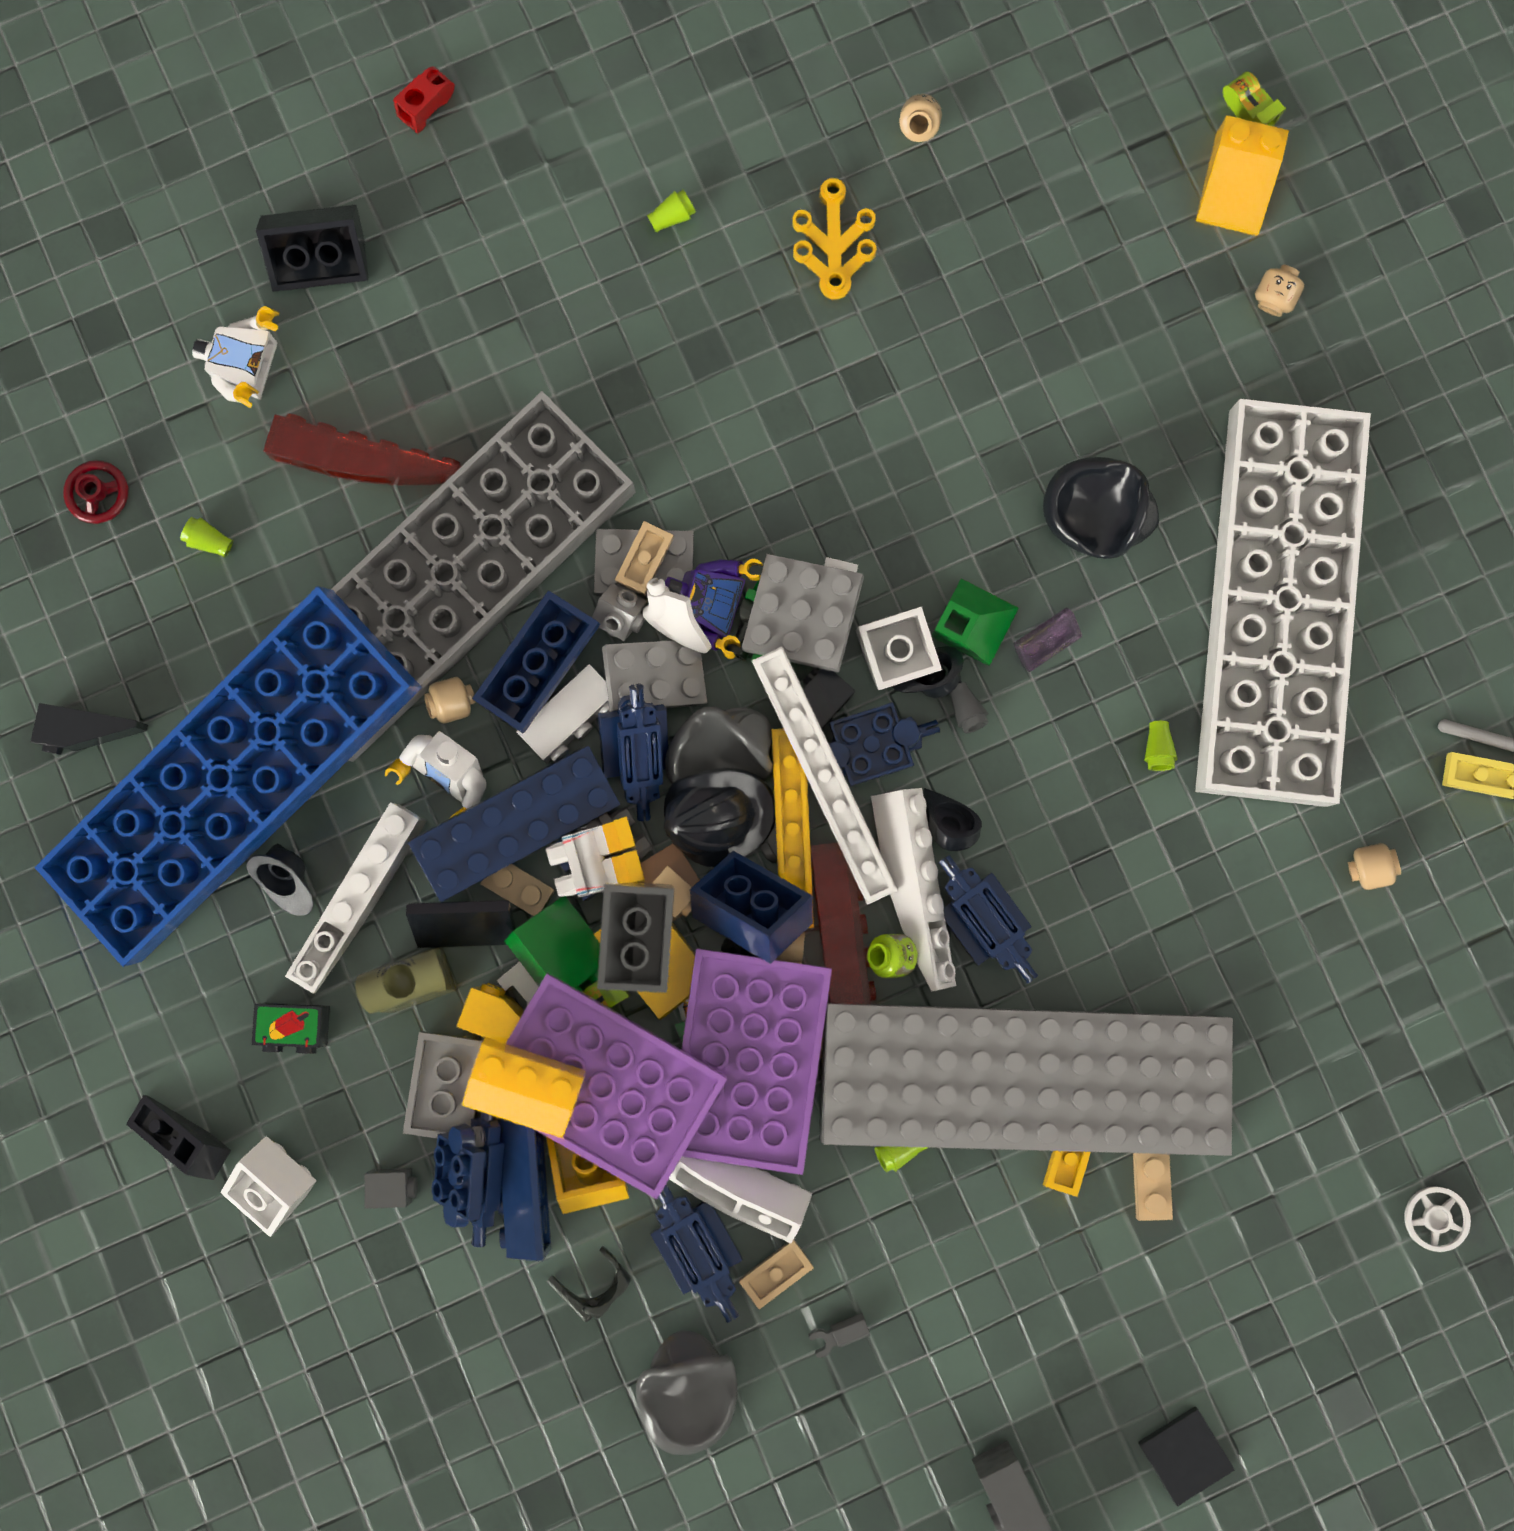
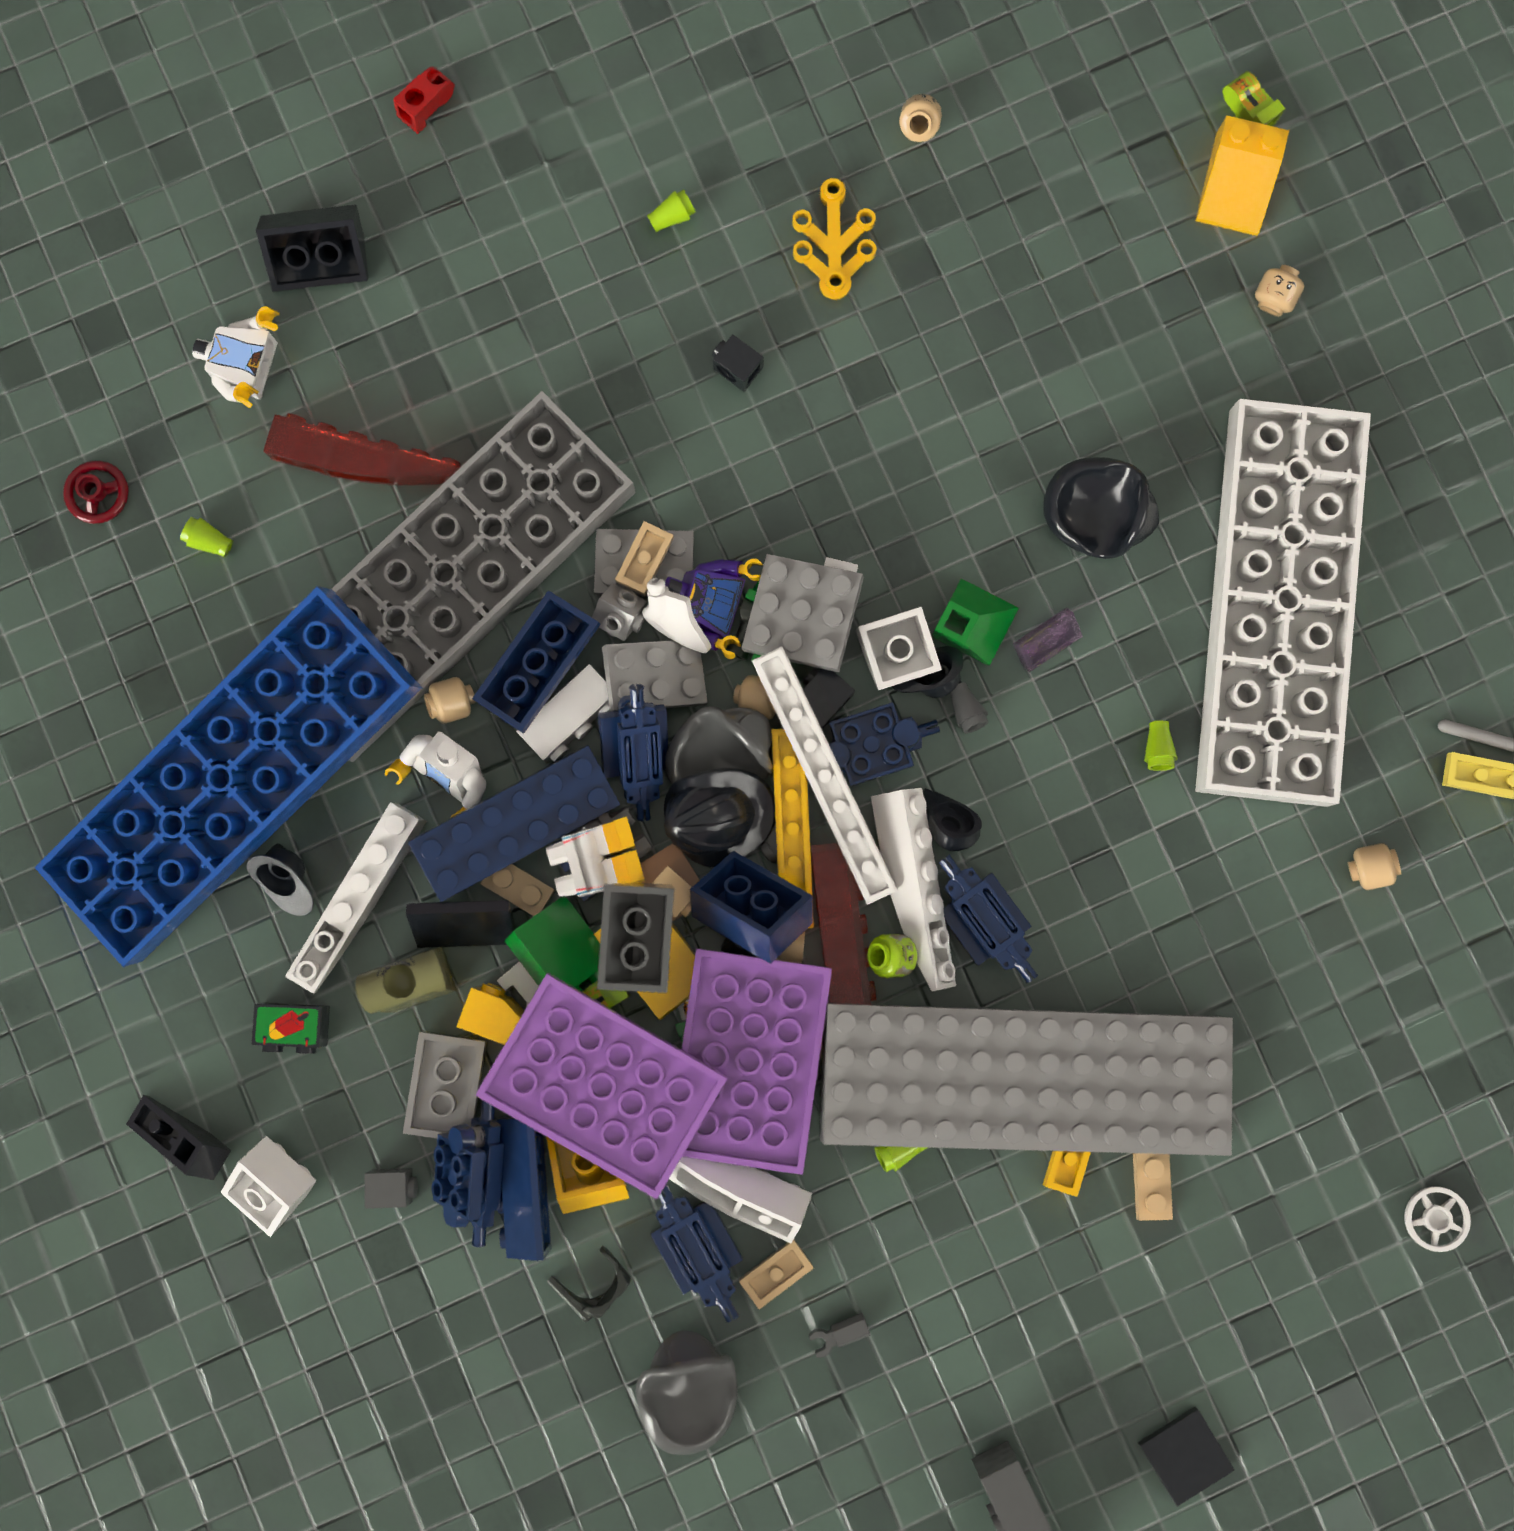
(76, 729): black slope -> none
(523, 1087): yellow slope -> none
(737, 362): none -> black brick
(753, 695): none -> tan head

